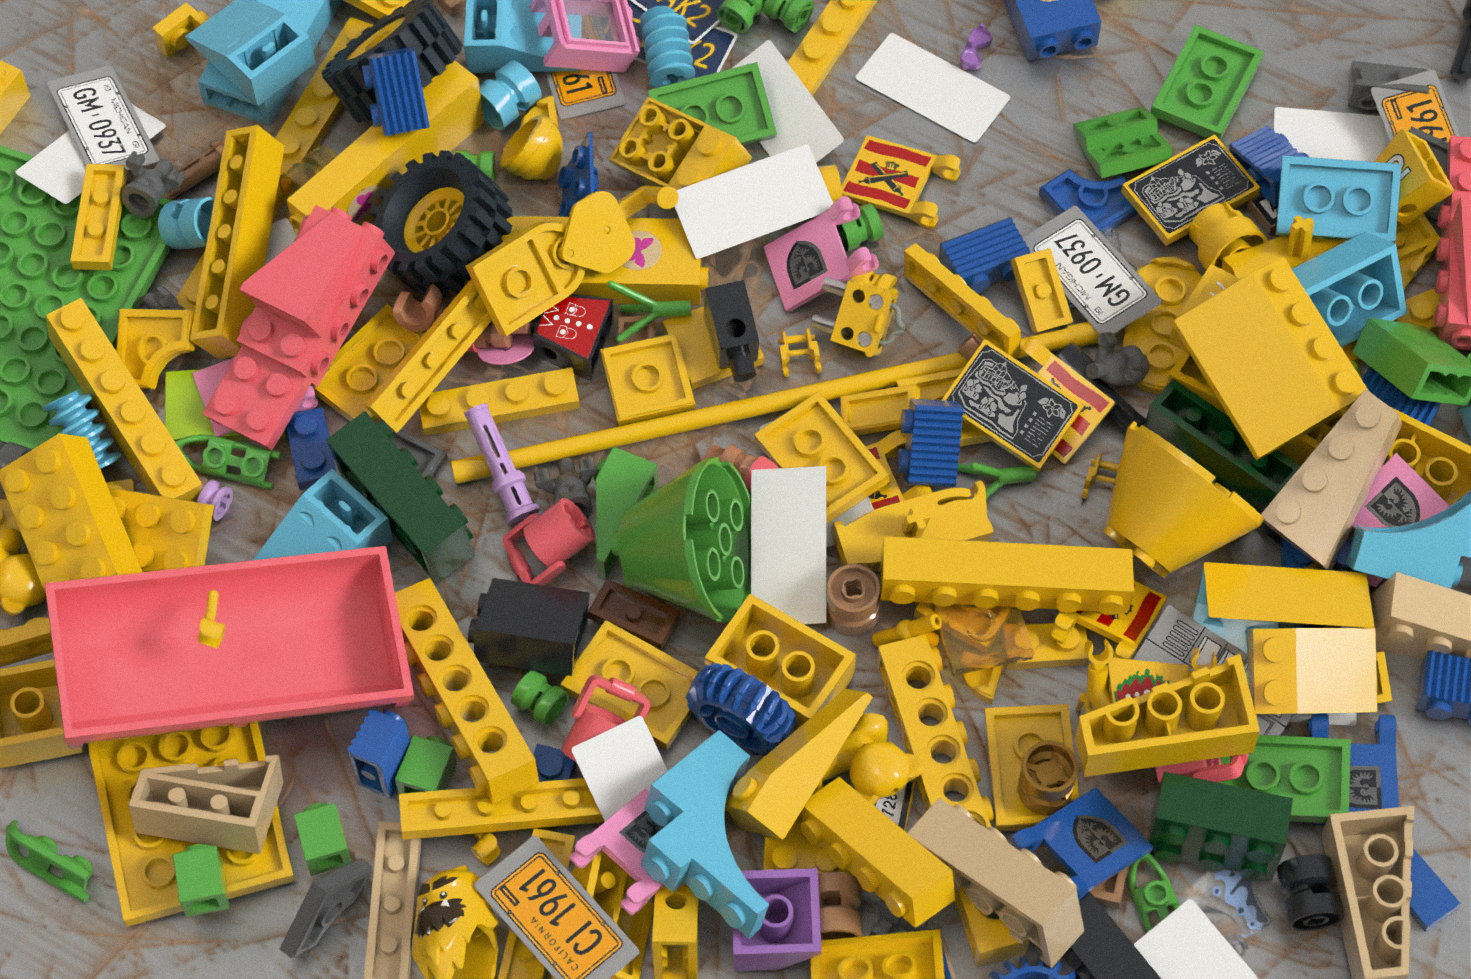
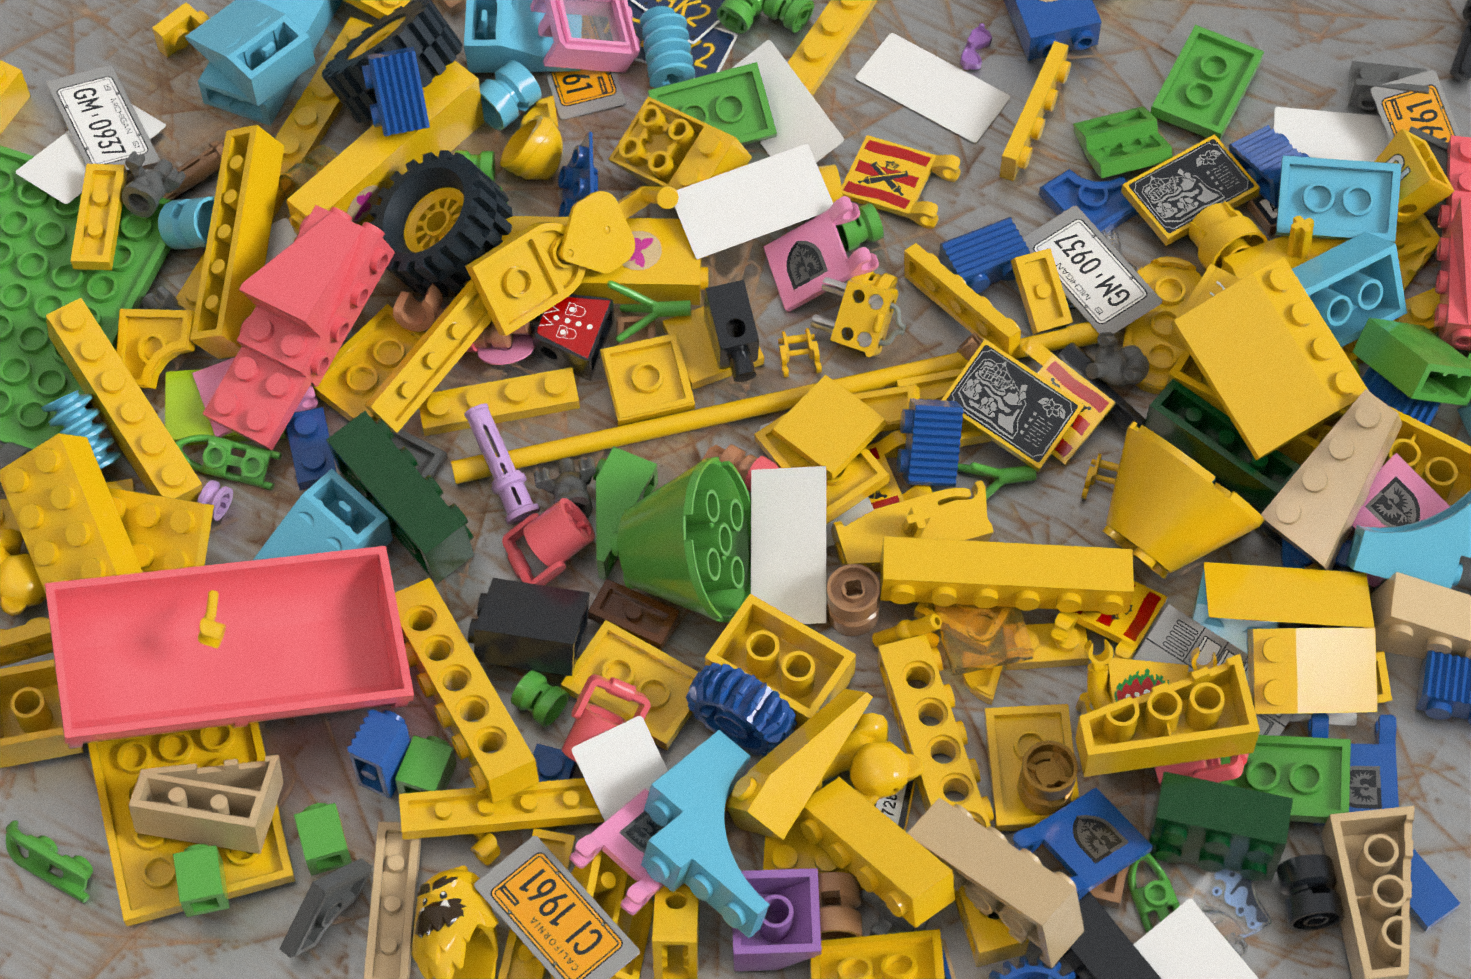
(829, 426): none -> yellow tile
(1030, 123): none -> yellow plate

